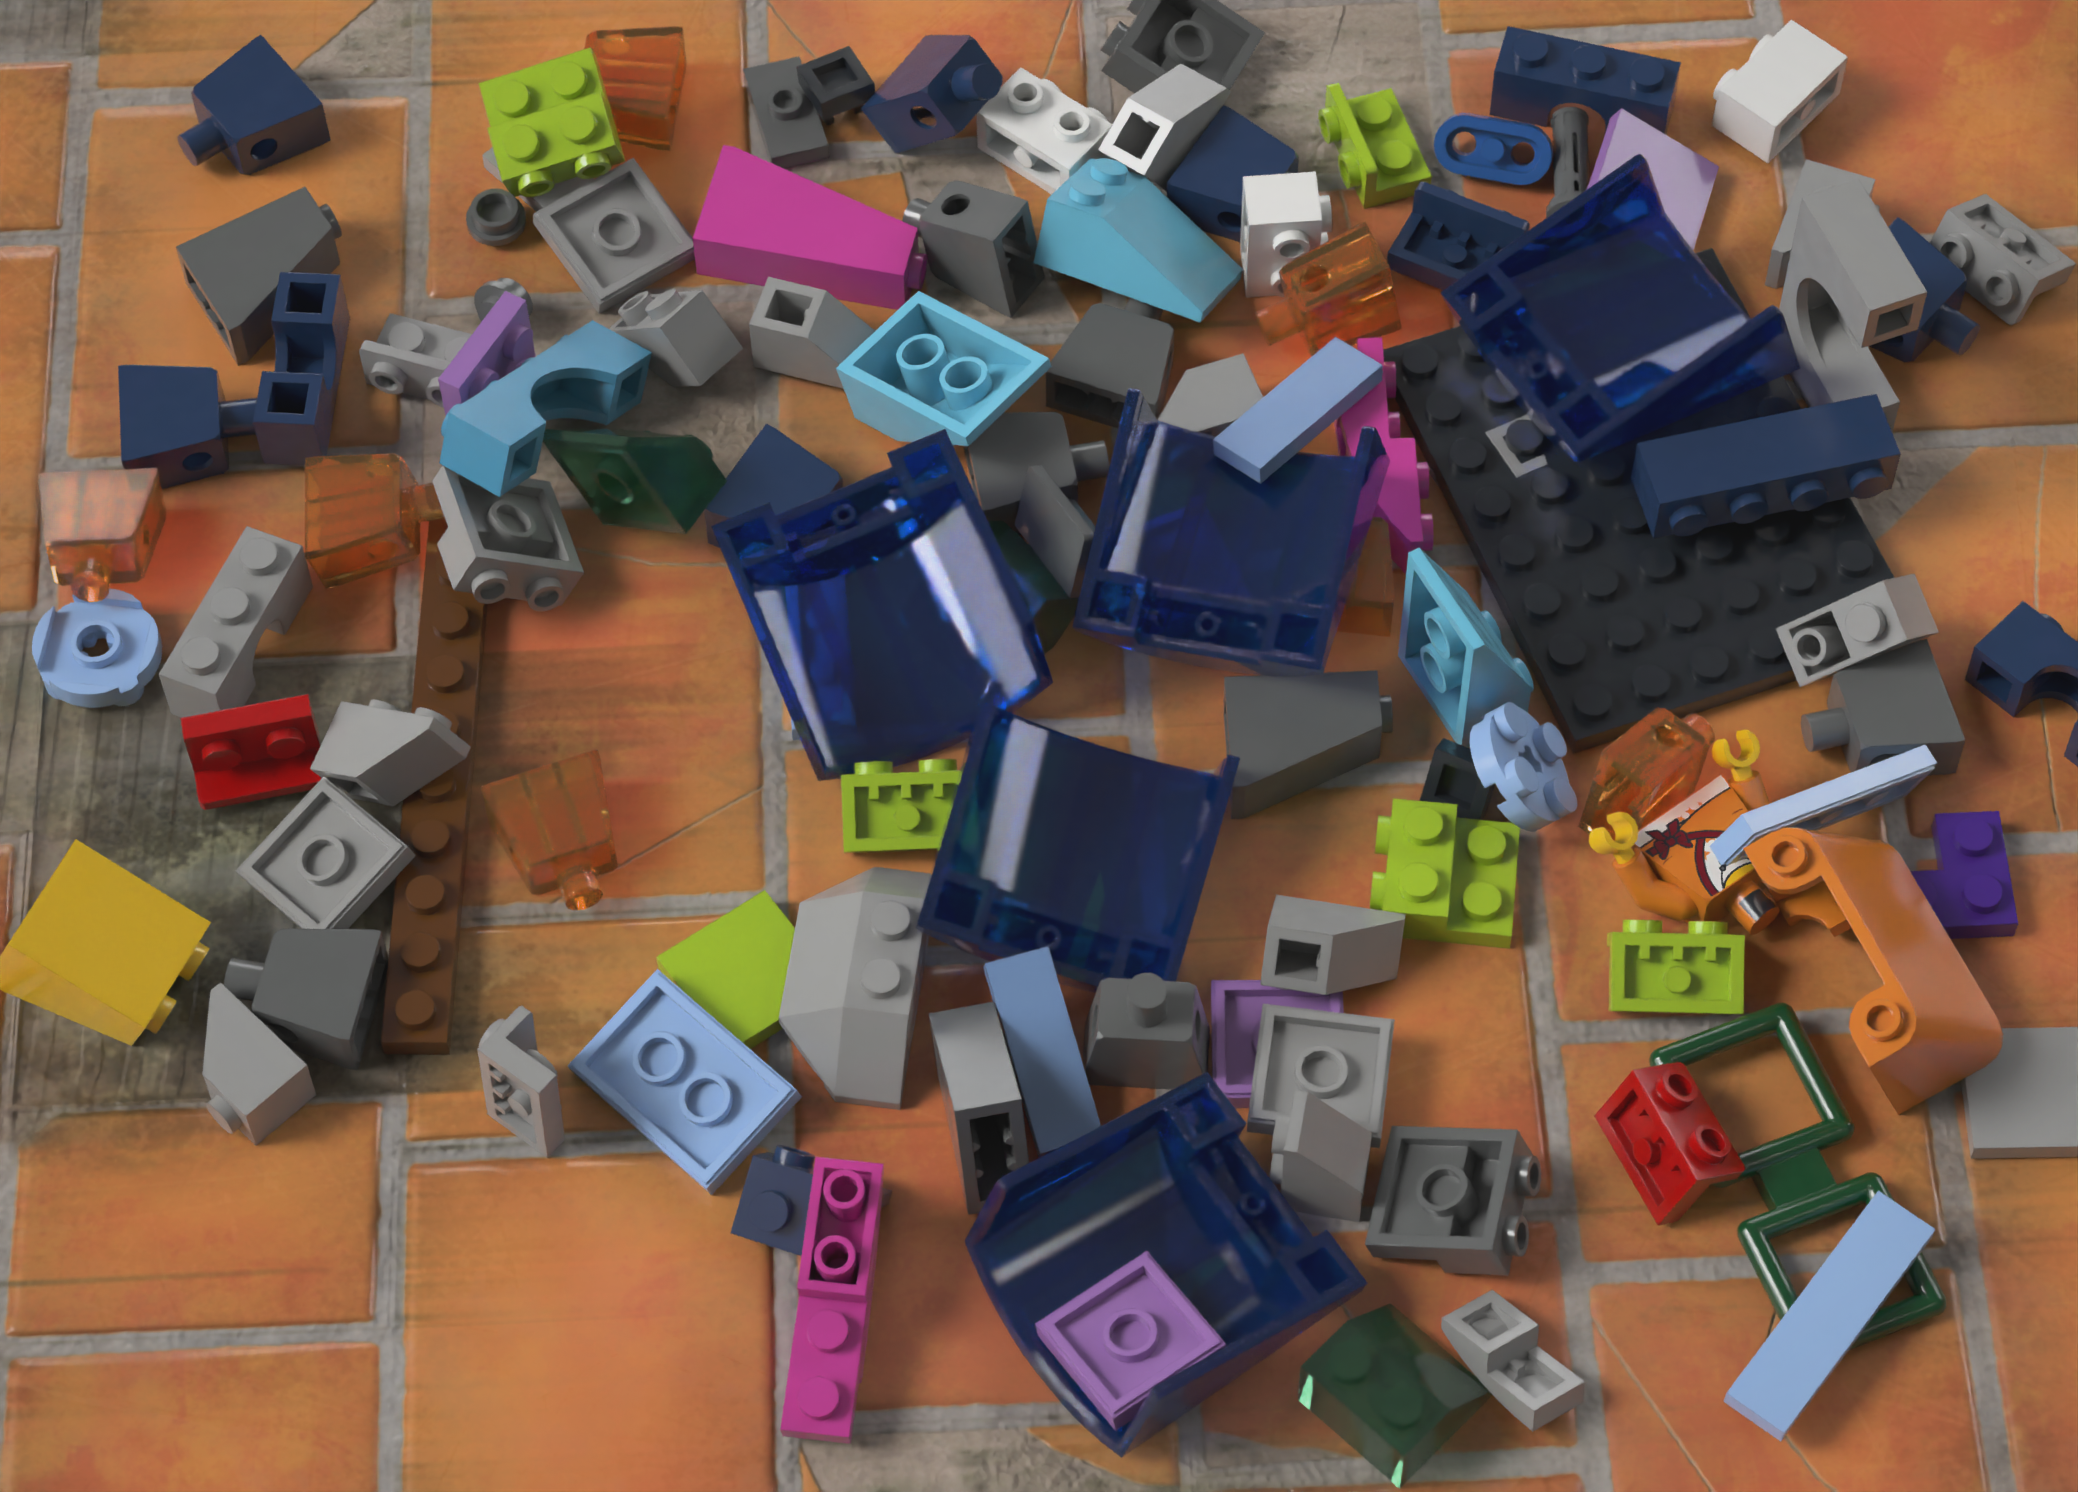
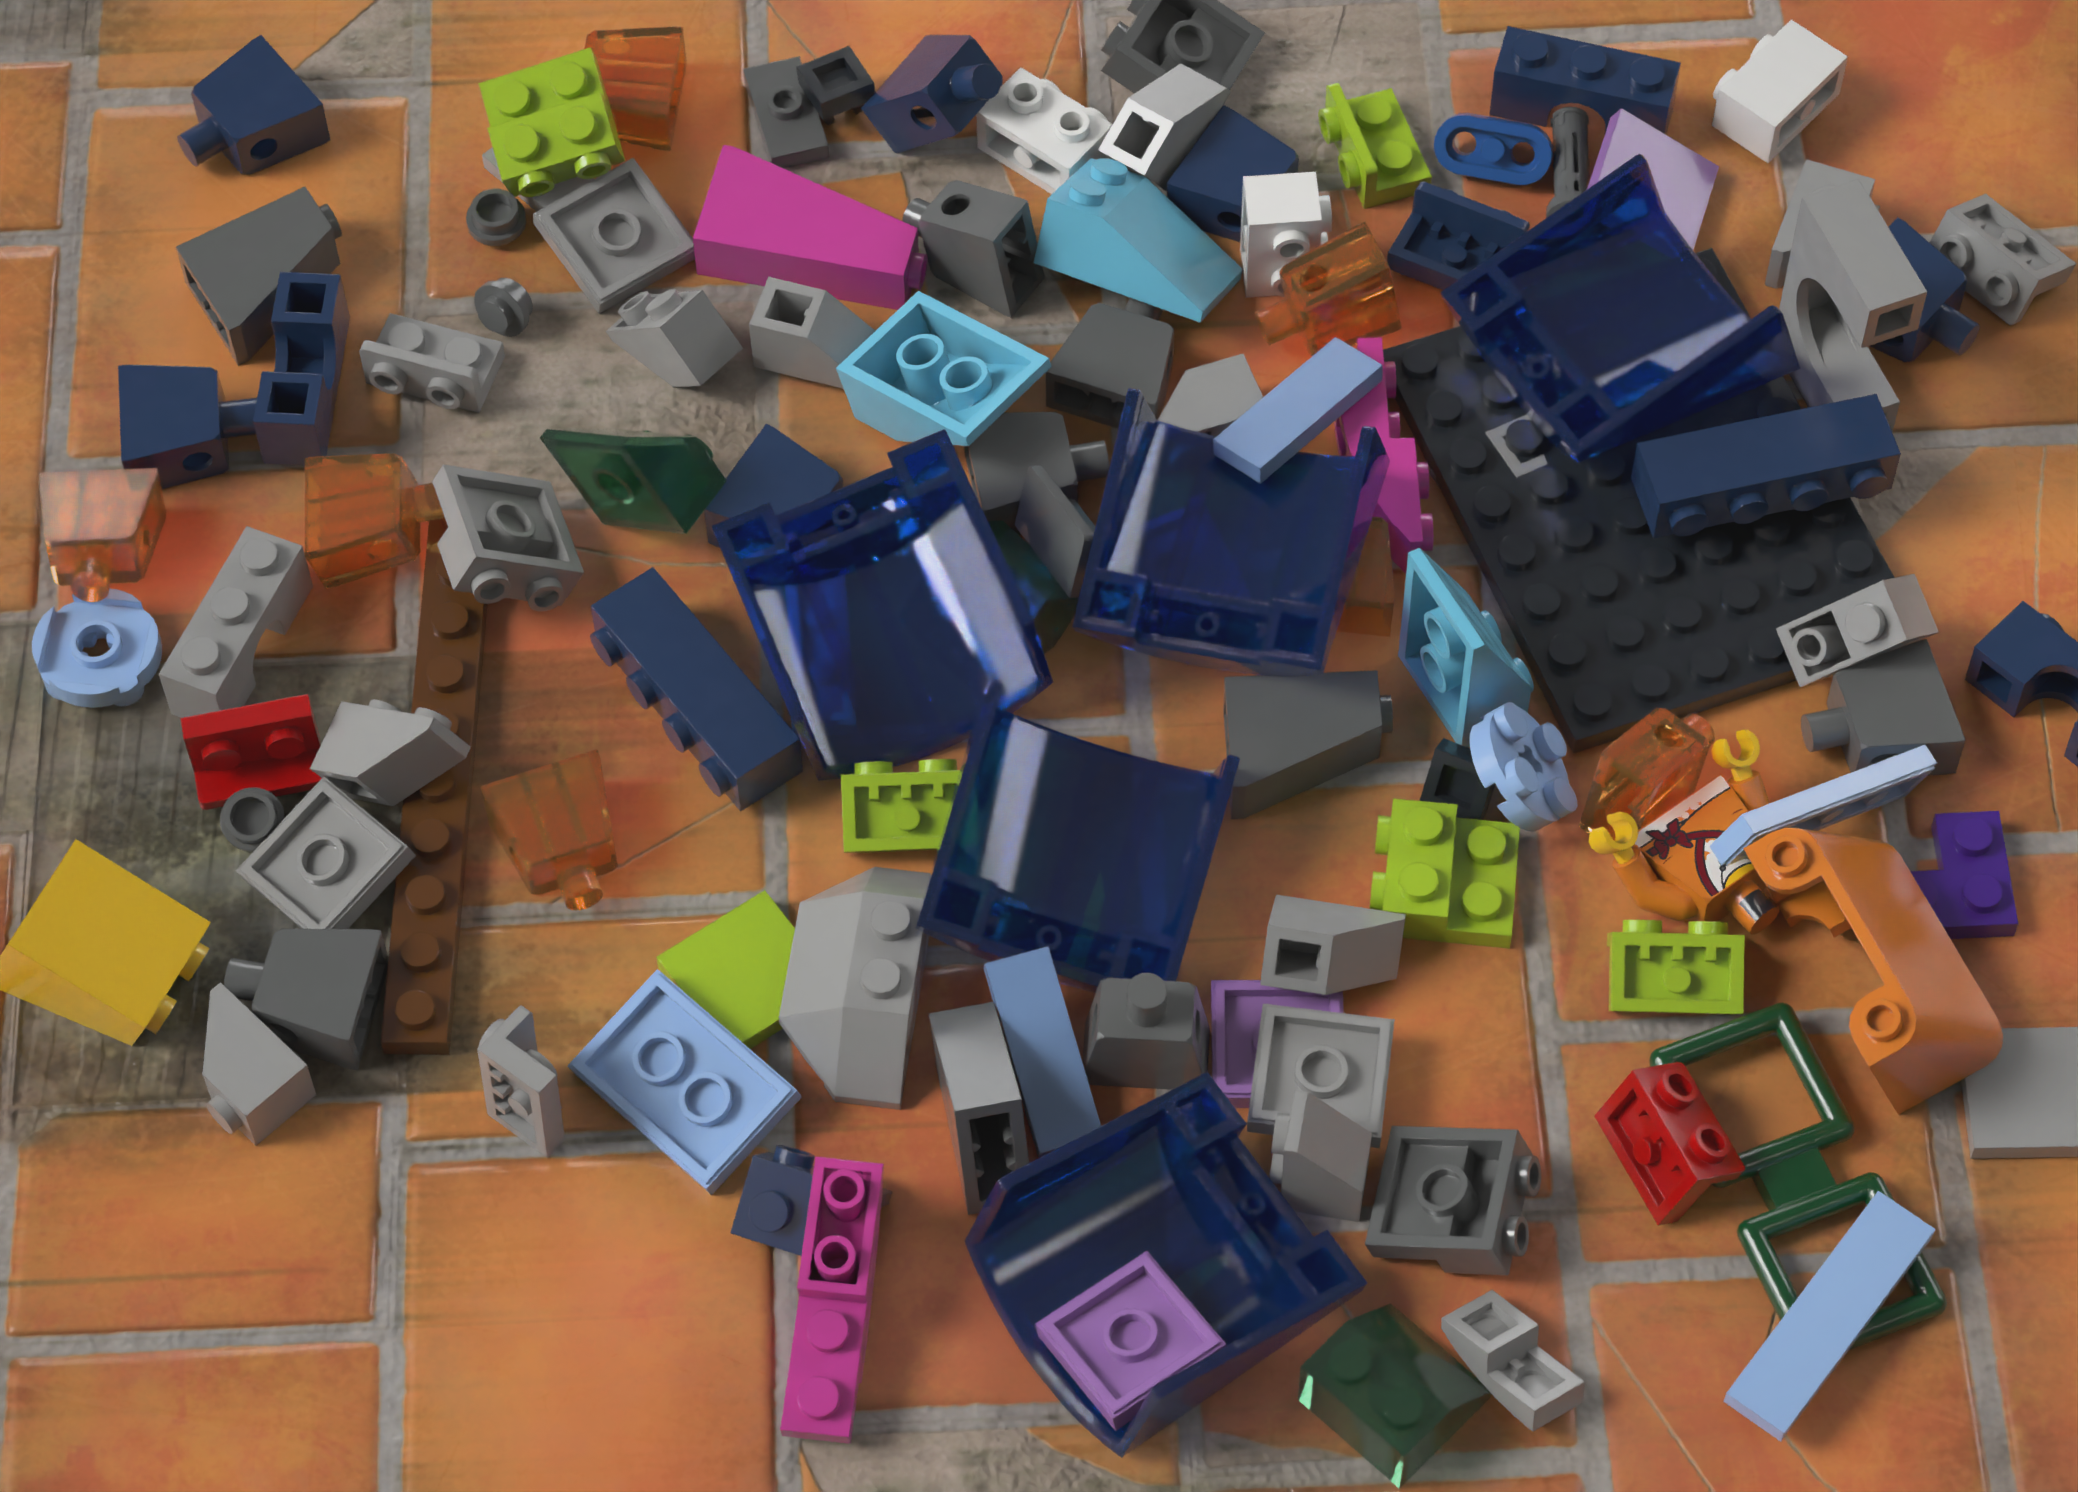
(250, 817): none -> dark grey plate
(490, 353): medium lavender plate -> none
(501, 429): dark azure arch -> none
(695, 689): none -> dark blue brick

